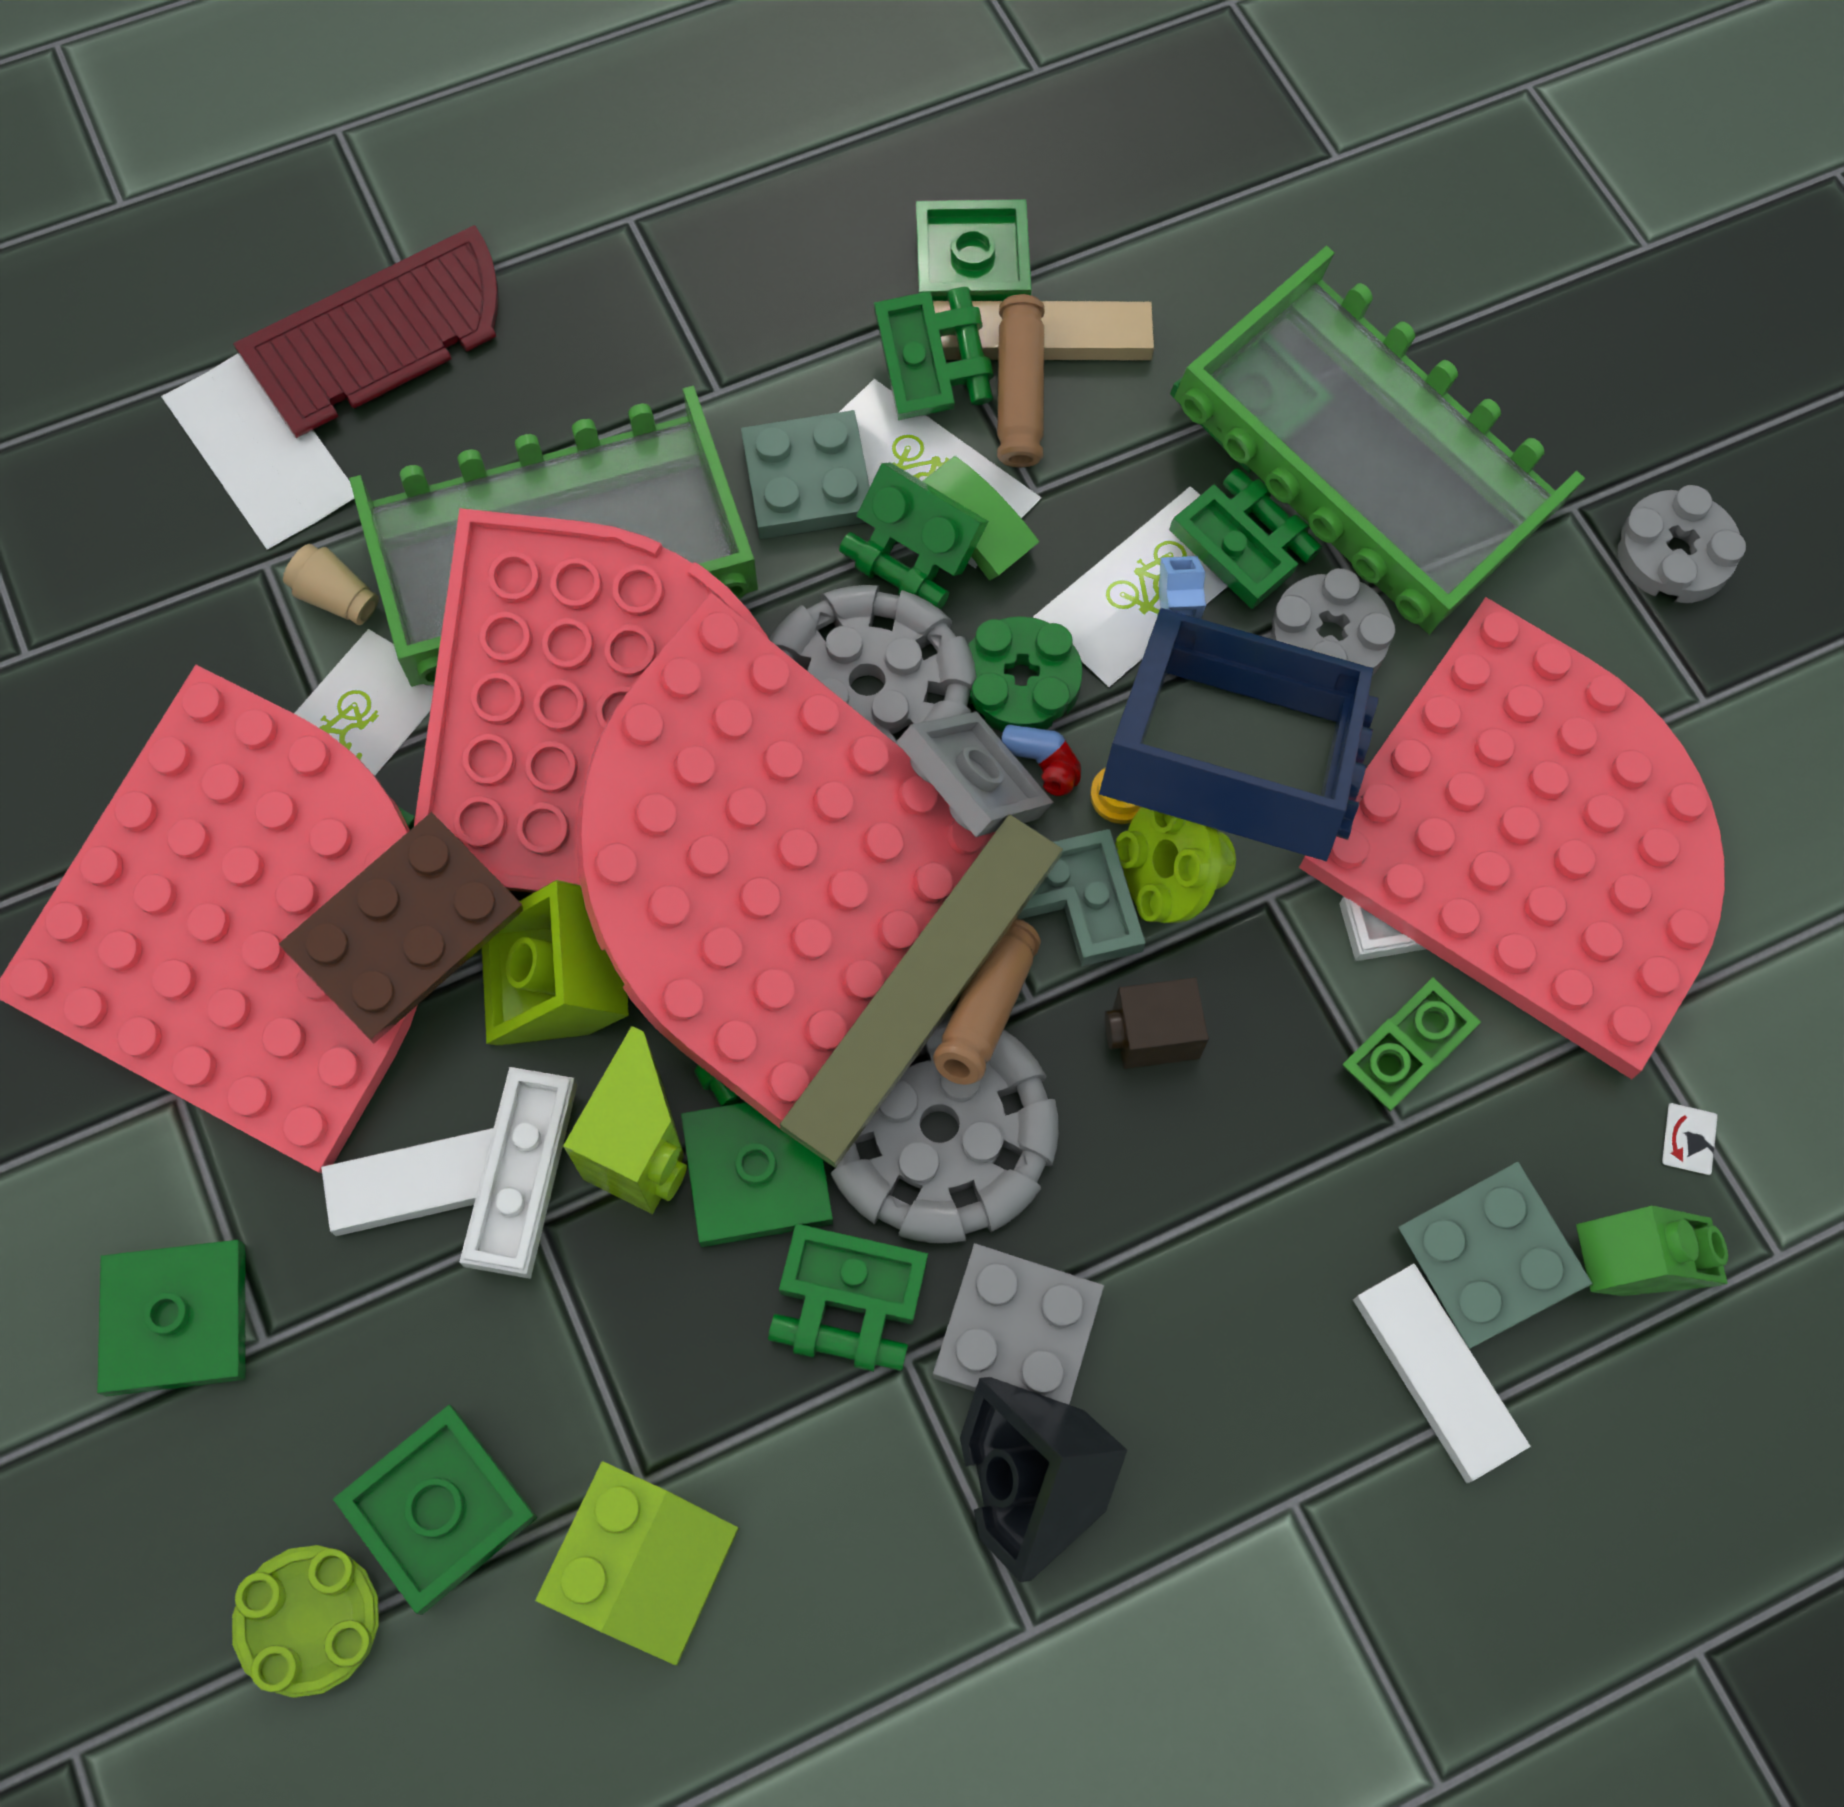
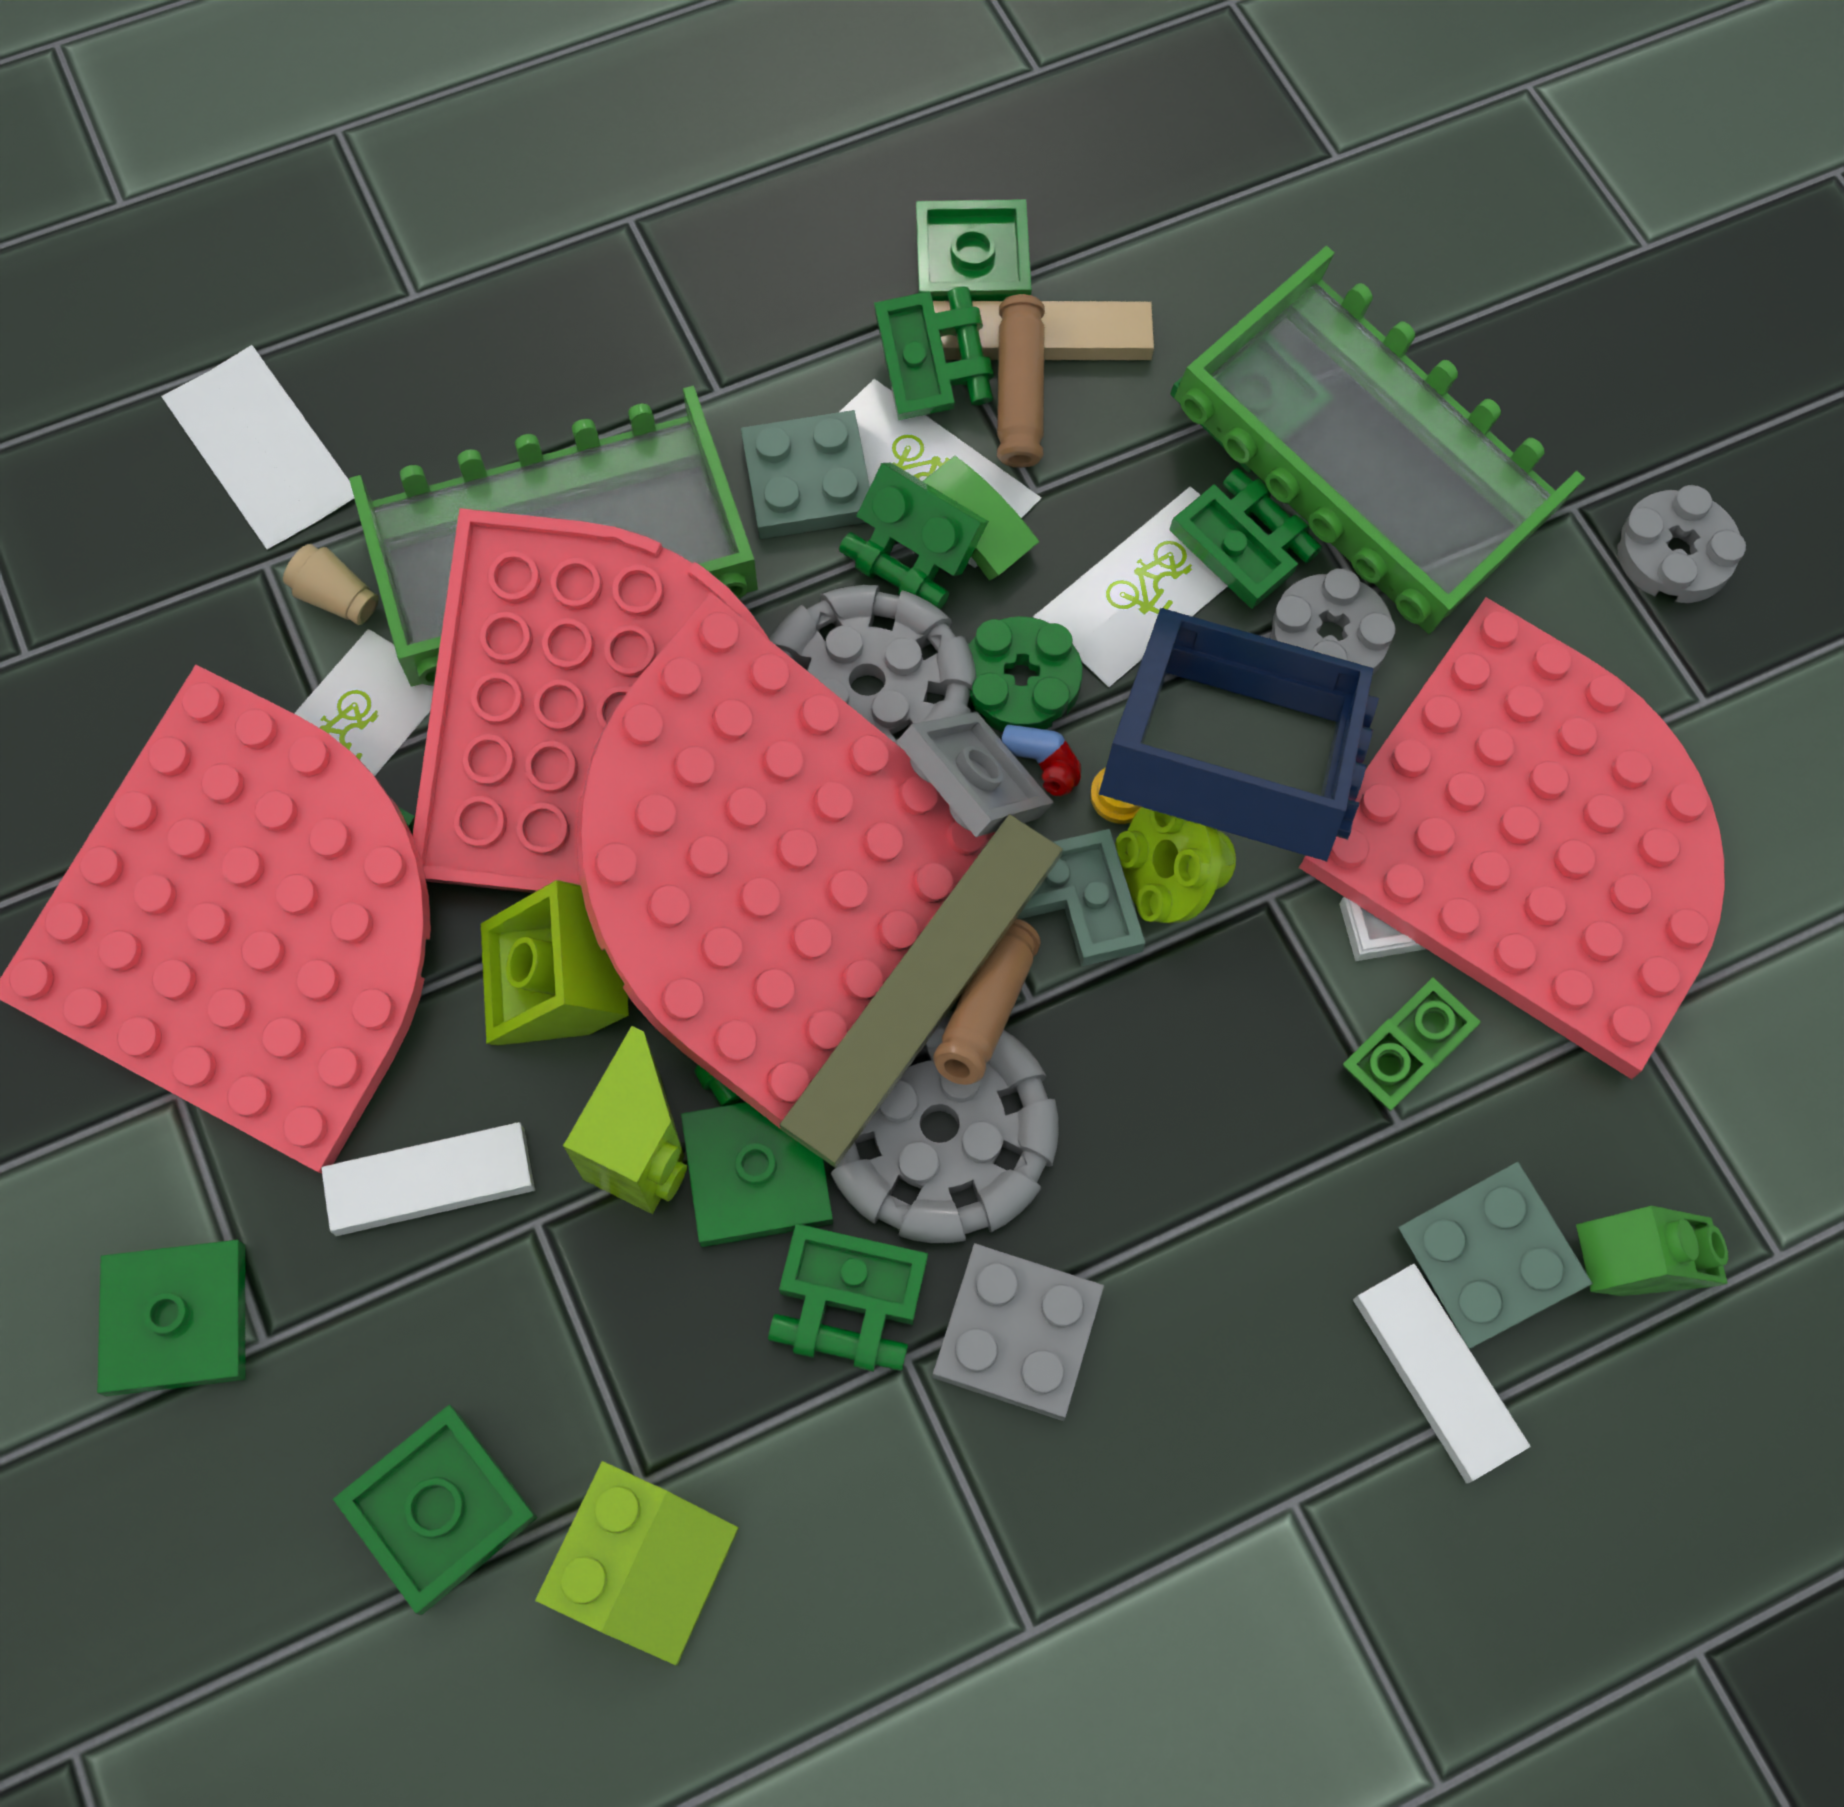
(304, 1621): lime dish -> none
(376, 332): dark red piece -> none
(401, 927): reddish brown plate -> none
(519, 1173): white tile -> none
(1040, 1473): black slope -> none
(1157, 1023): dark brown brick -> none
(1182, 585): light blue piece -> none
(1689, 1139): white sticker -> none

